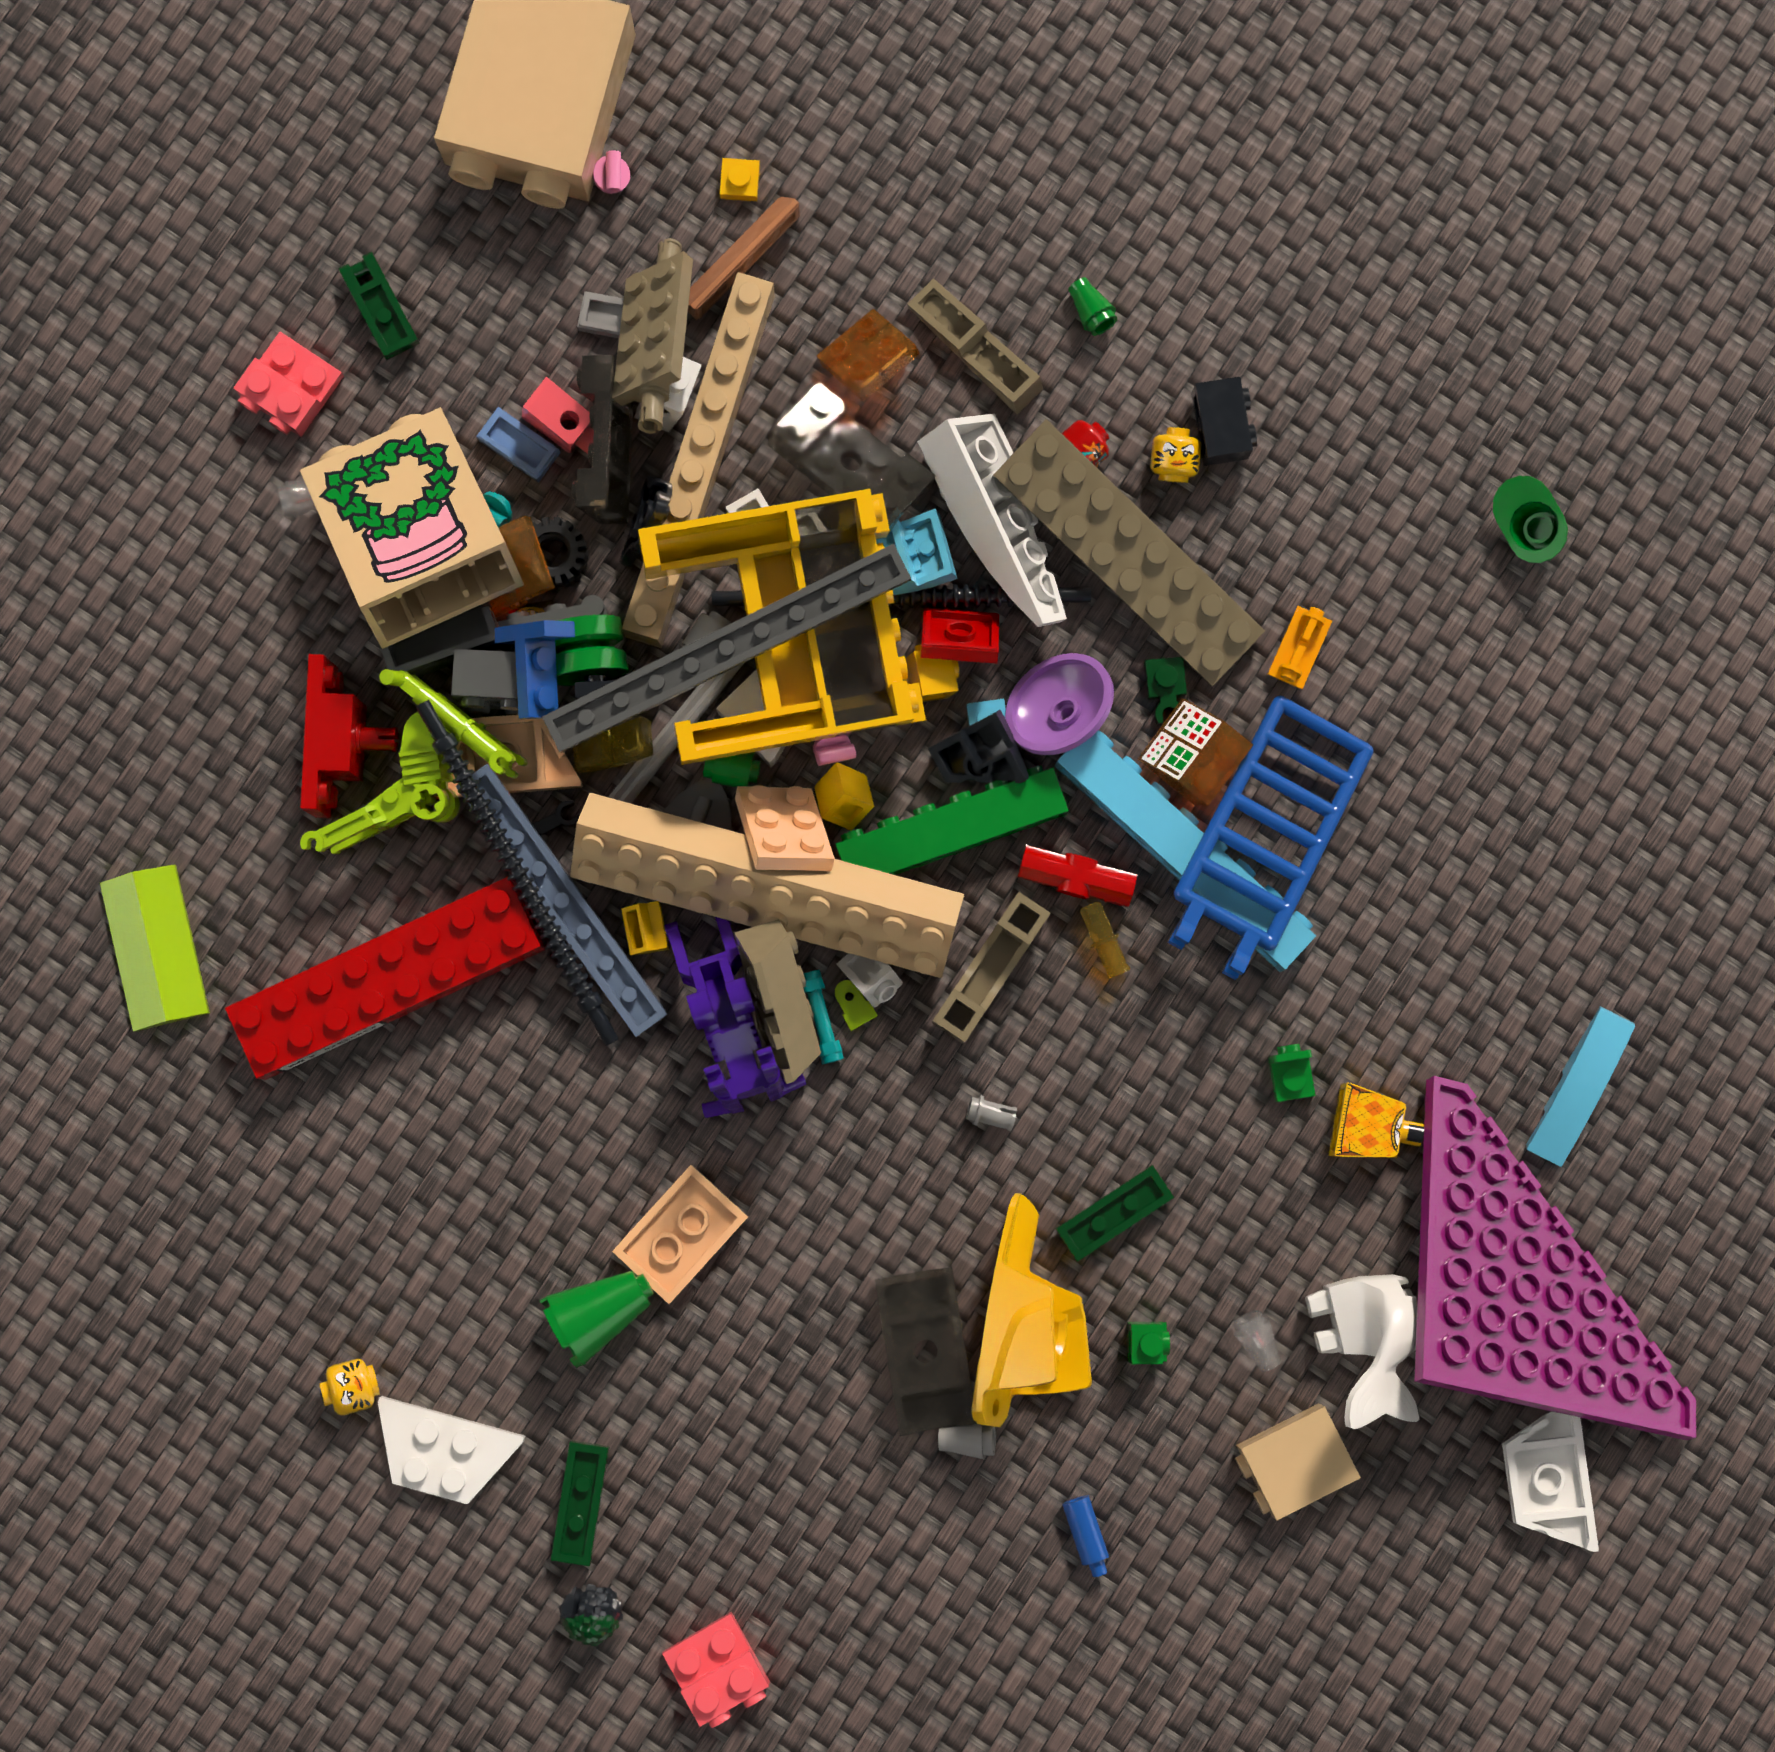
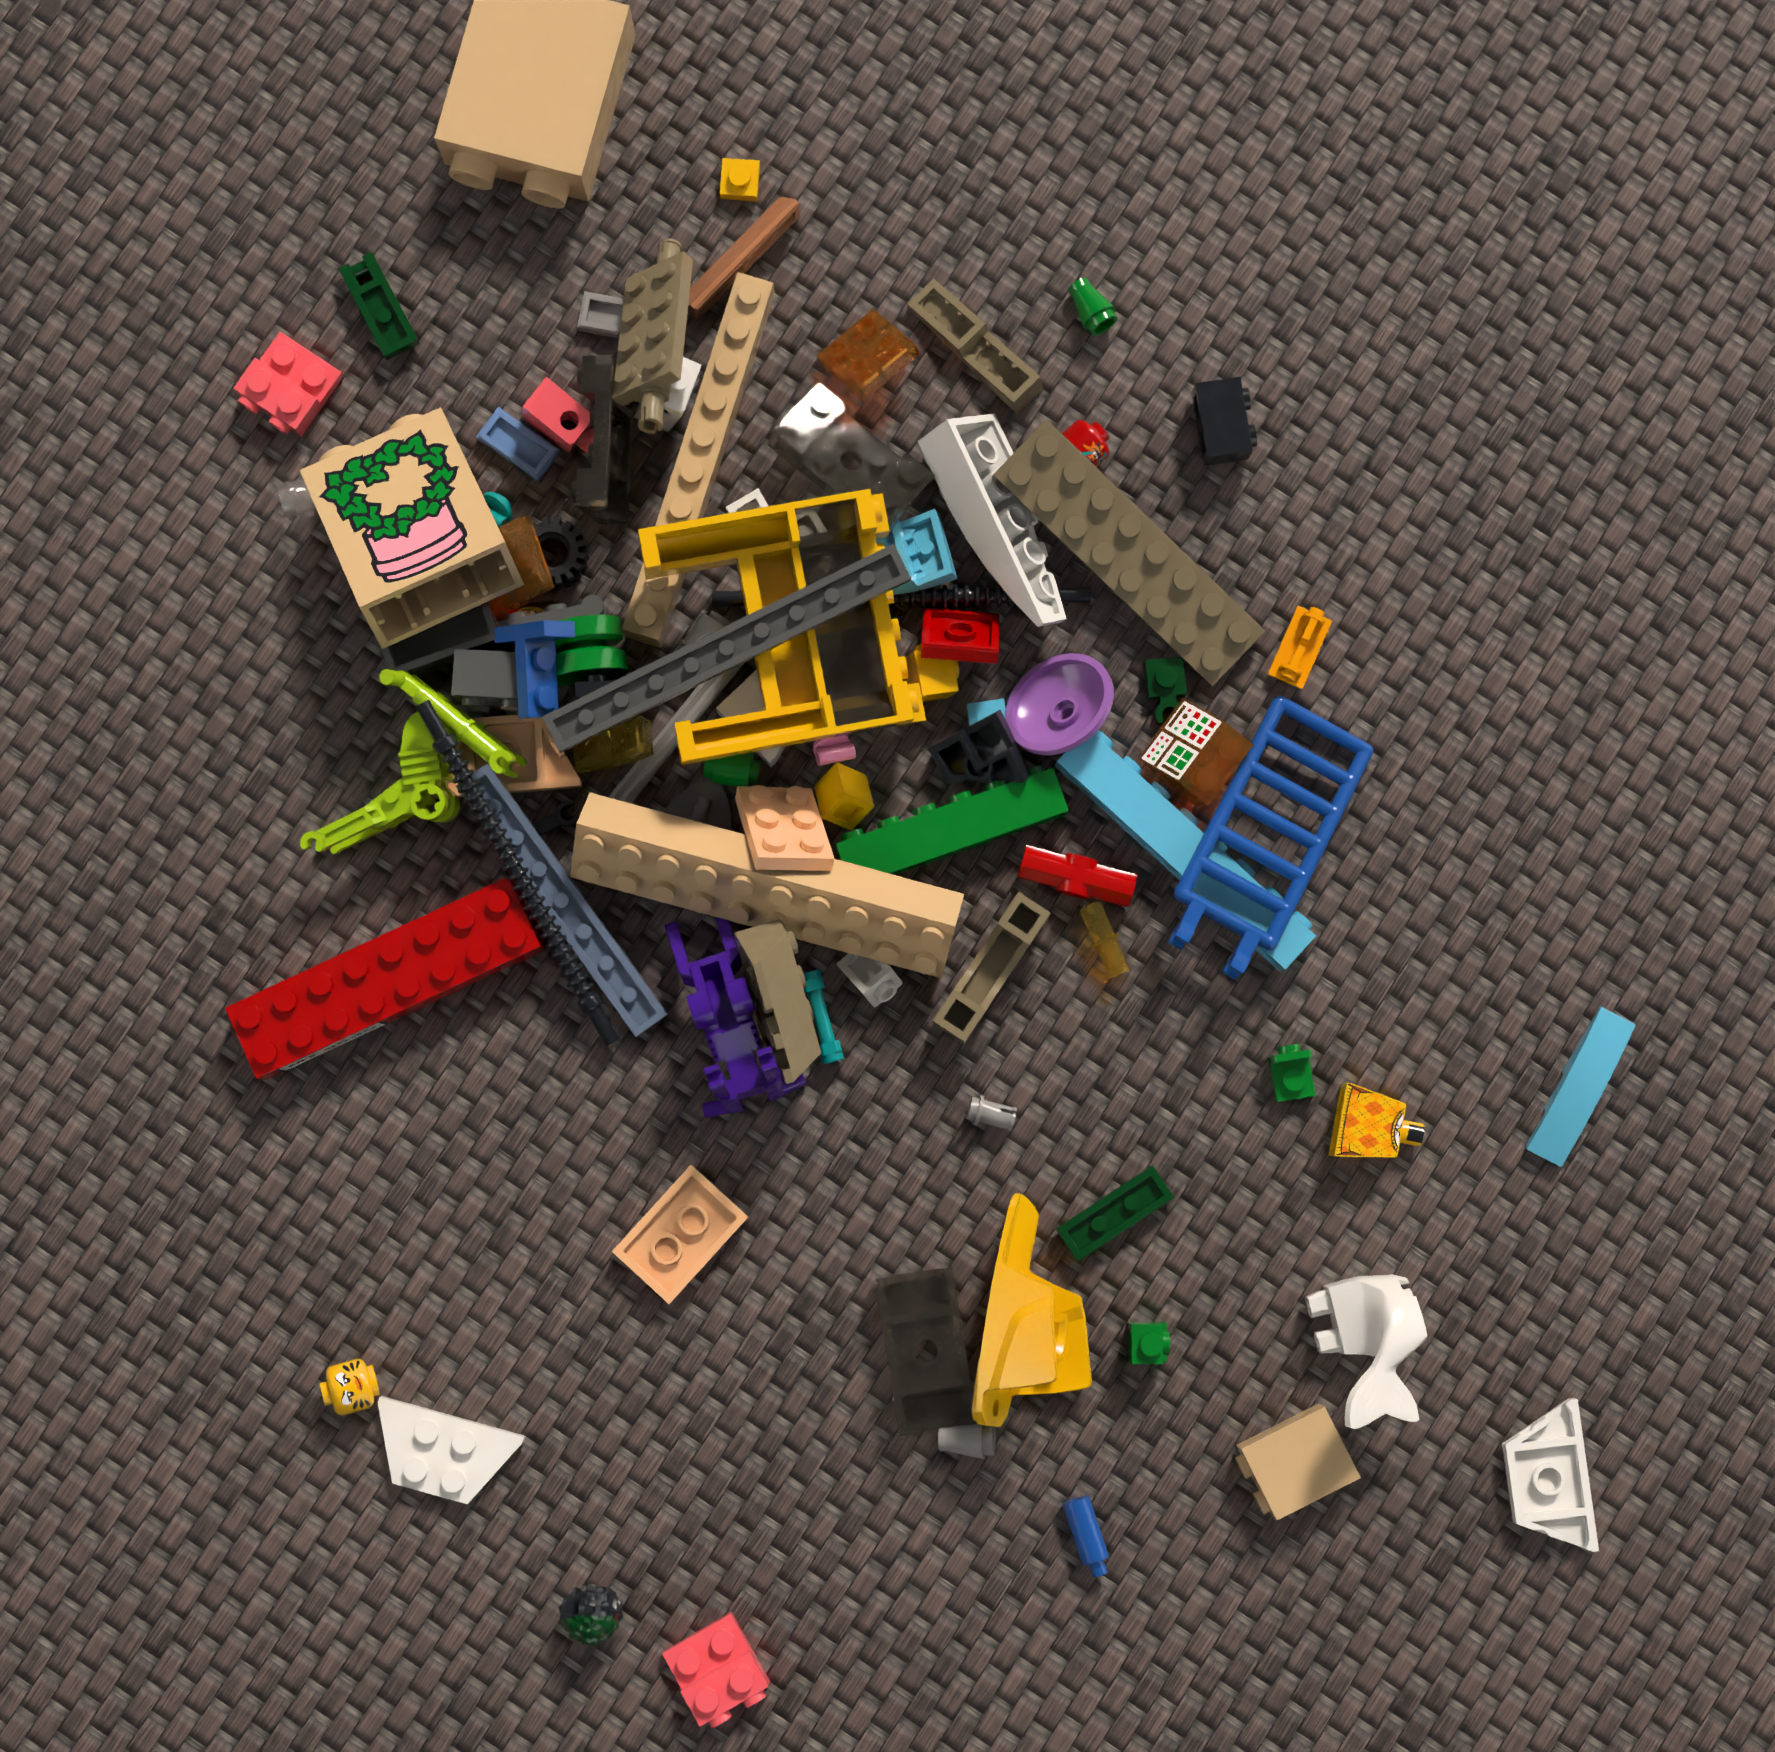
(154, 947): lime slope -> none
(334, 737): red brick -> none
(580, 1503): dark green plate -> none
(596, 1312): green cone -> none
(611, 173): bright pink plate -> none
(645, 928): yellow piece -> none
(651, 512): black tile -> none
(857, 1010): lime piece -> none
(1175, 455): yellow head -> none
(1257, 1339): clear cone -> none
(1512, 1296): magenta plate -> none
(1530, 519): green piece -> none

